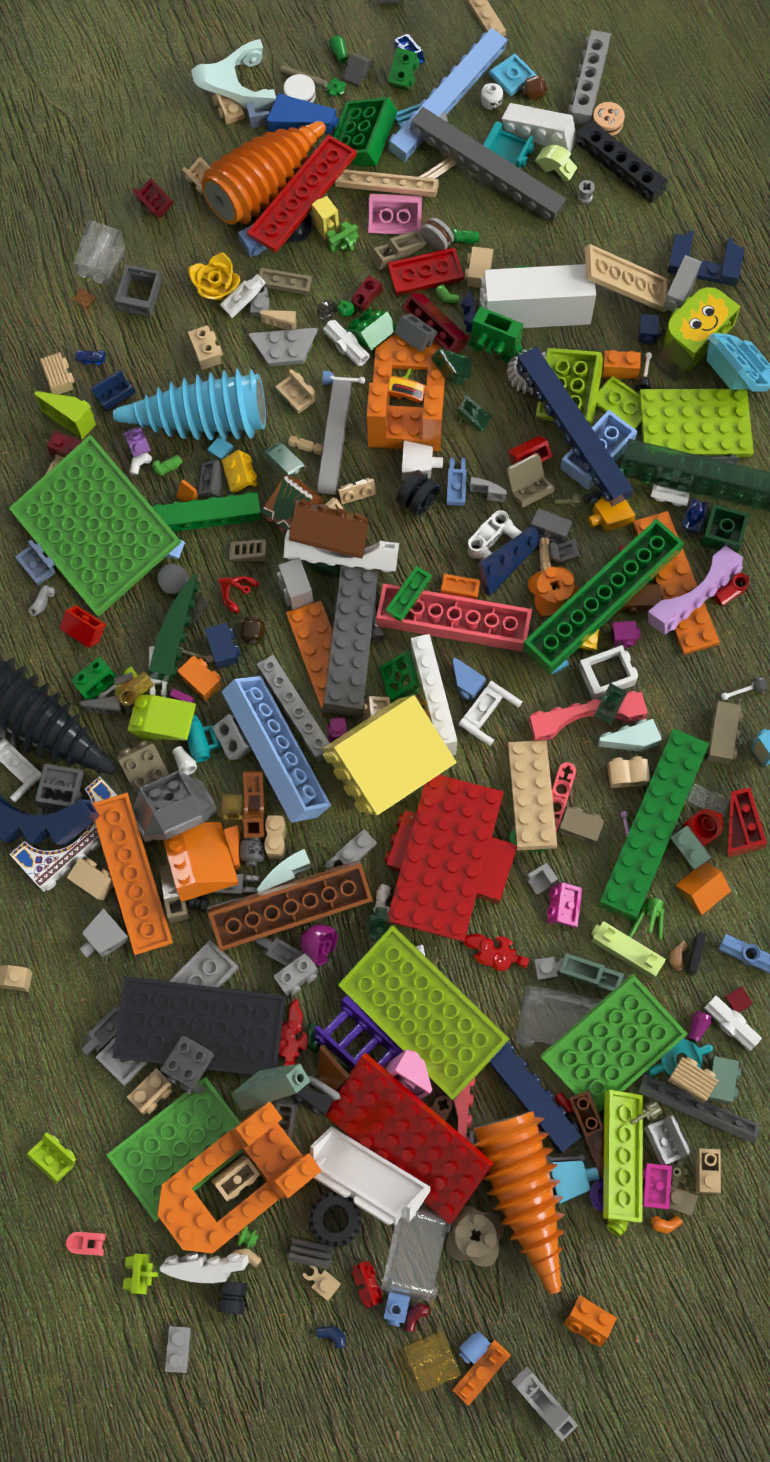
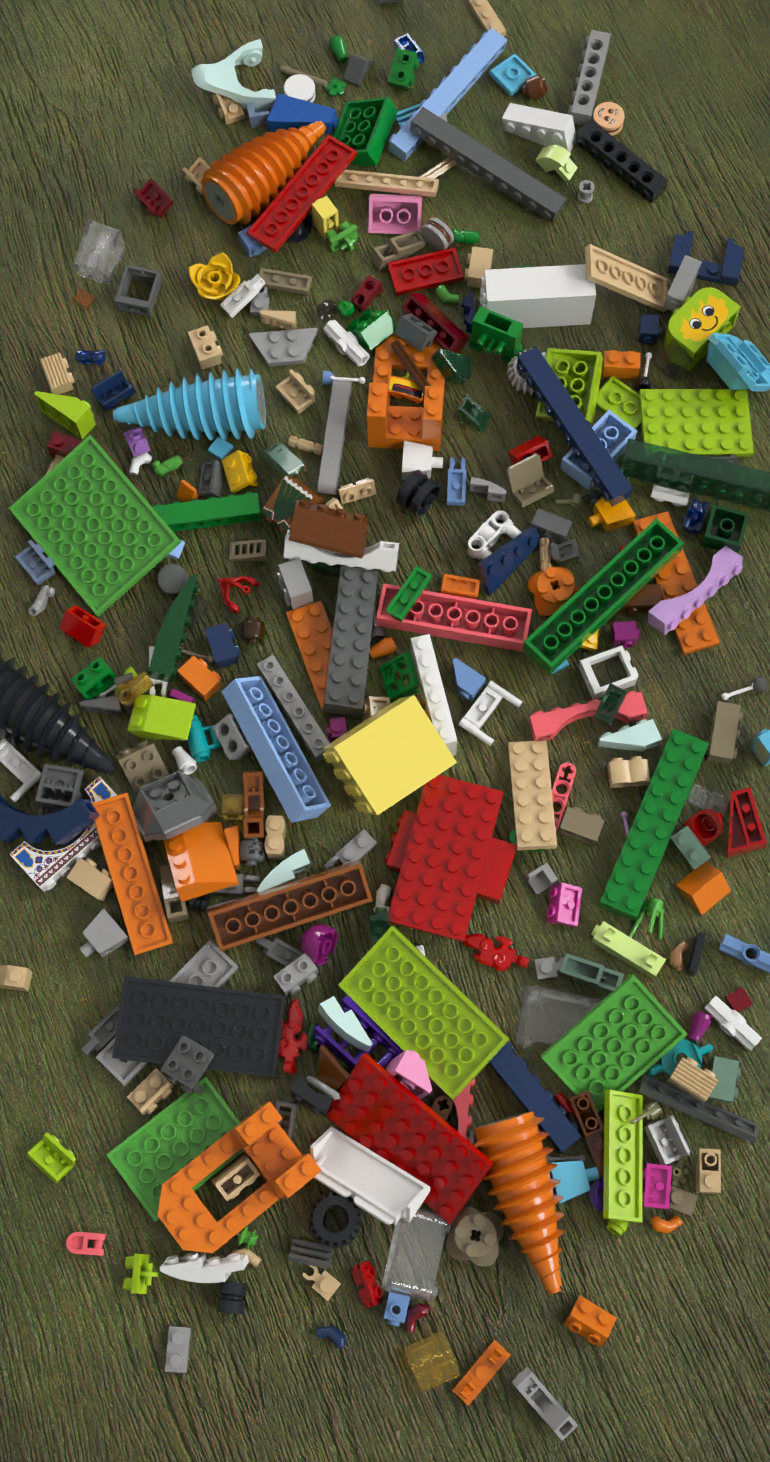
(270, 1086): sand green slope -> none
(344, 1024): none -> light aqua slope
(383, 648): none -> orange cone
(410, 365): none -> reddish brown axle
(474, 1348): medium blue brick -> none
(491, 96): white head -> none
(509, 146): teal panel -> none
(731, 590): red piece -> none

